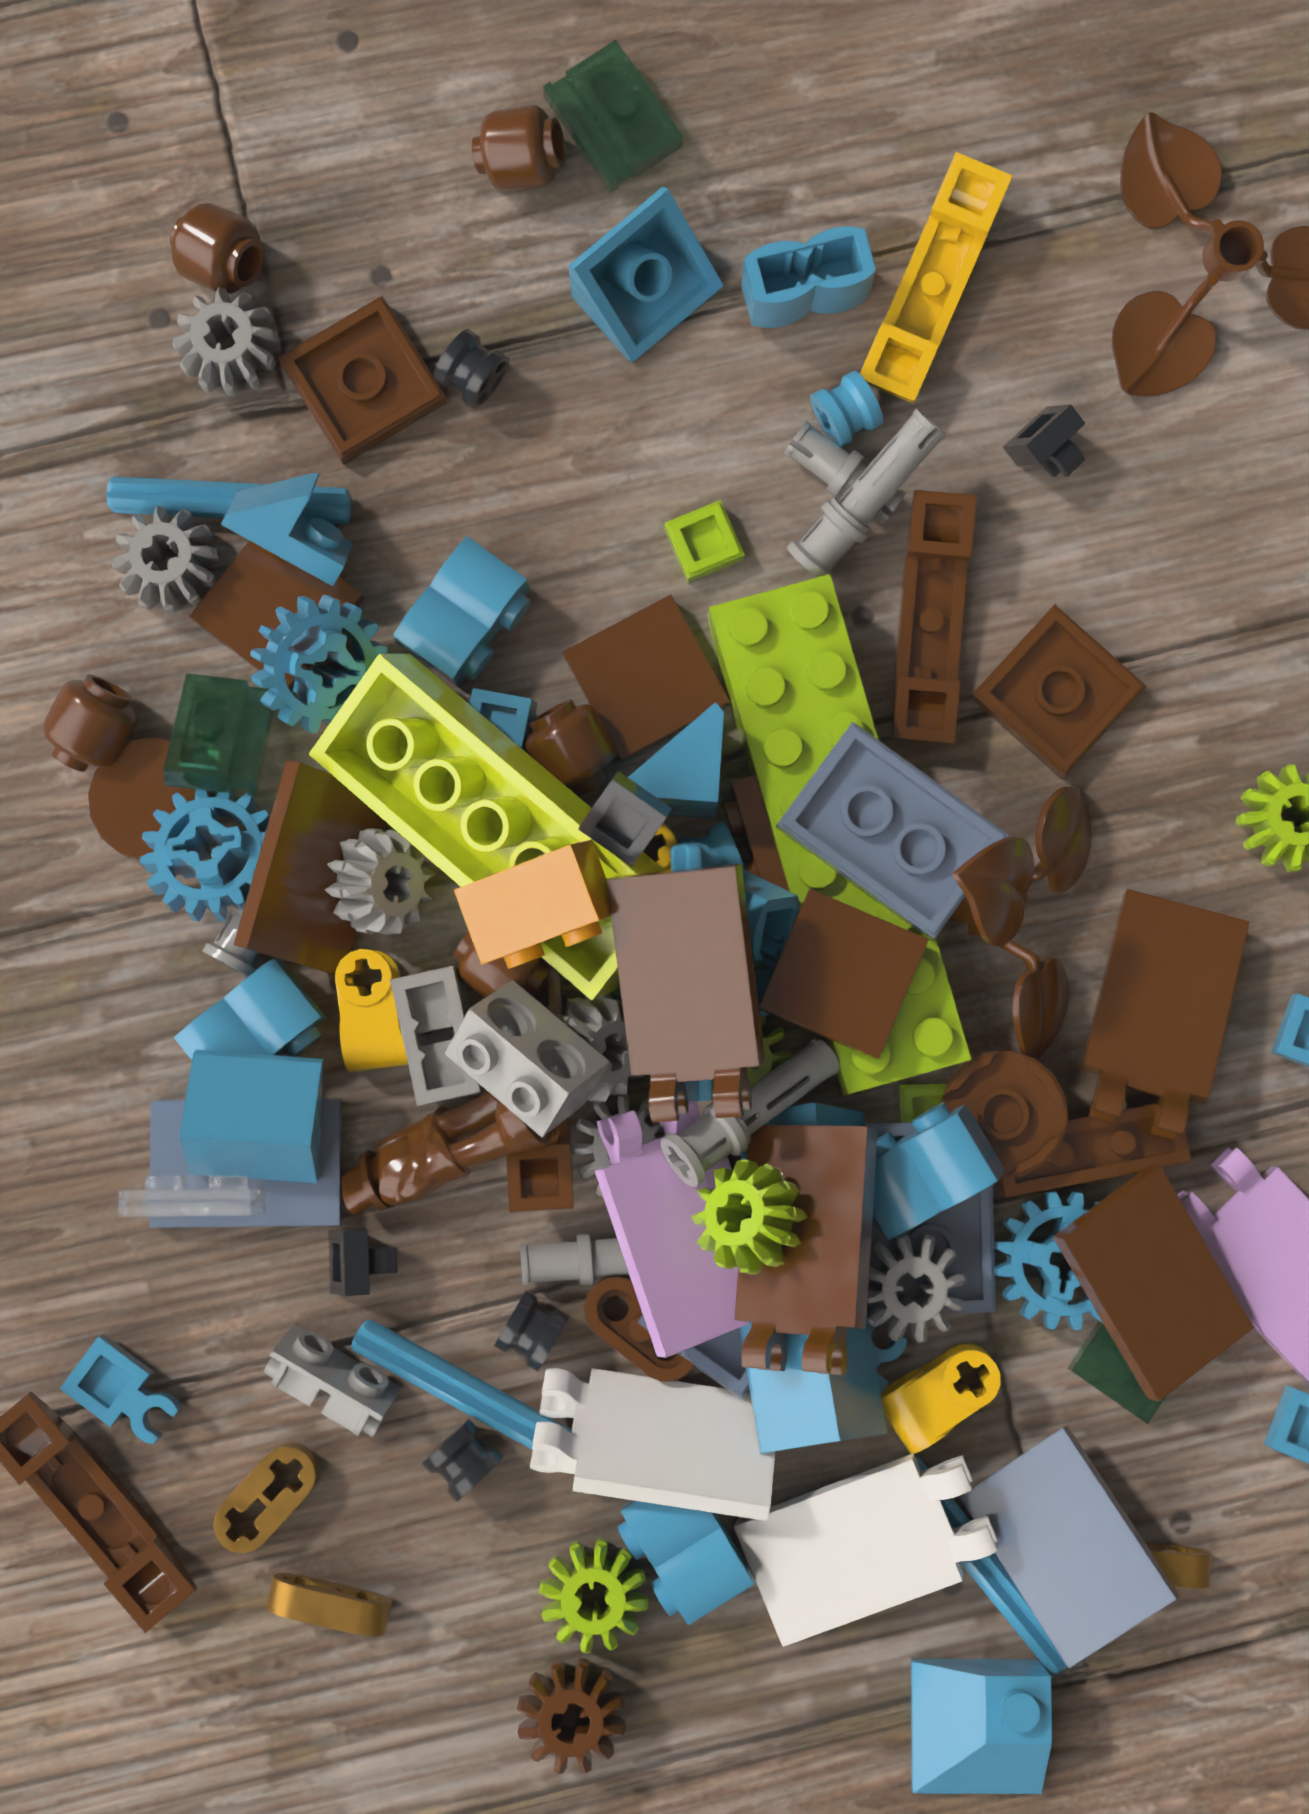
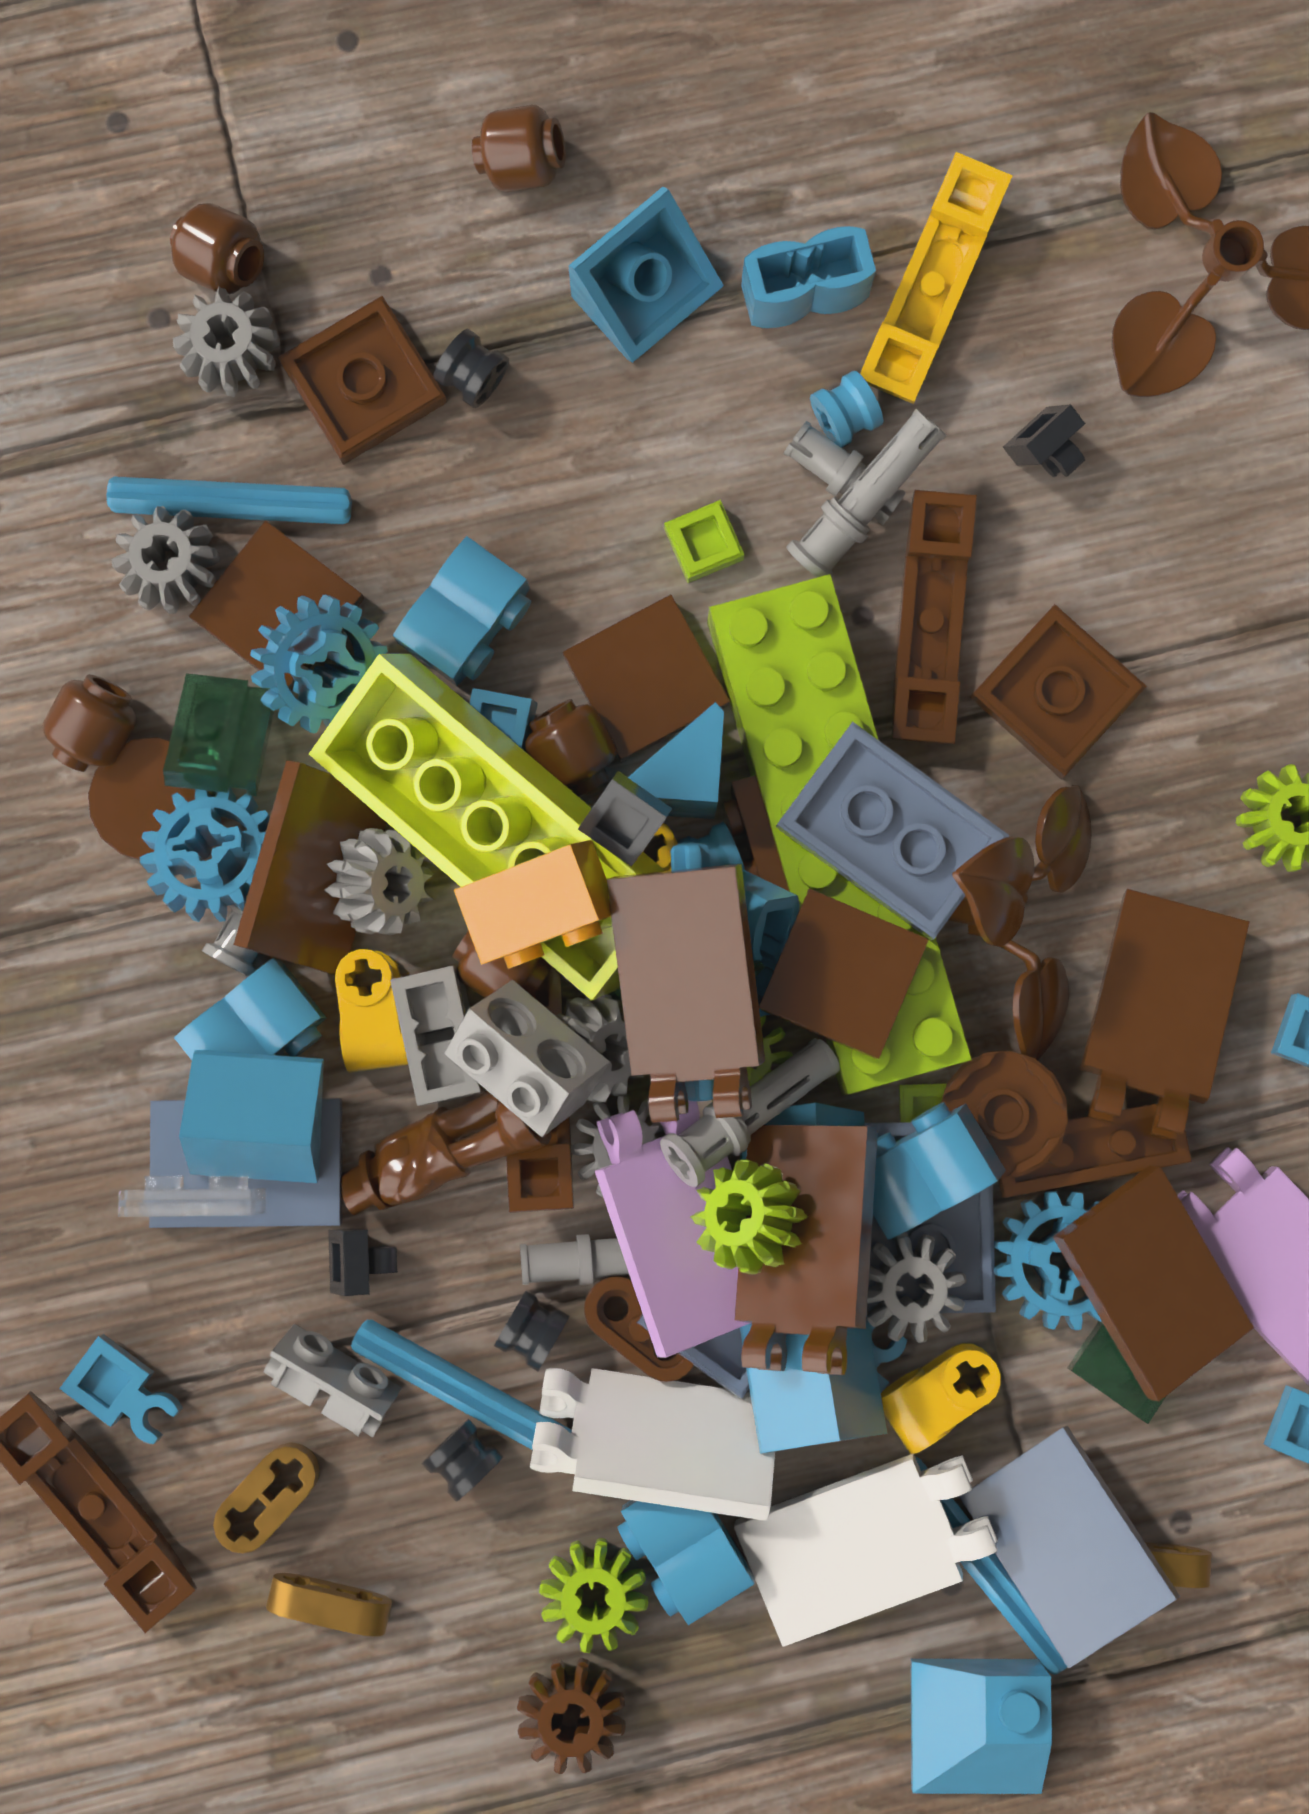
(274, 521): dark azure slope -> none
(613, 116): clear green plate -> none

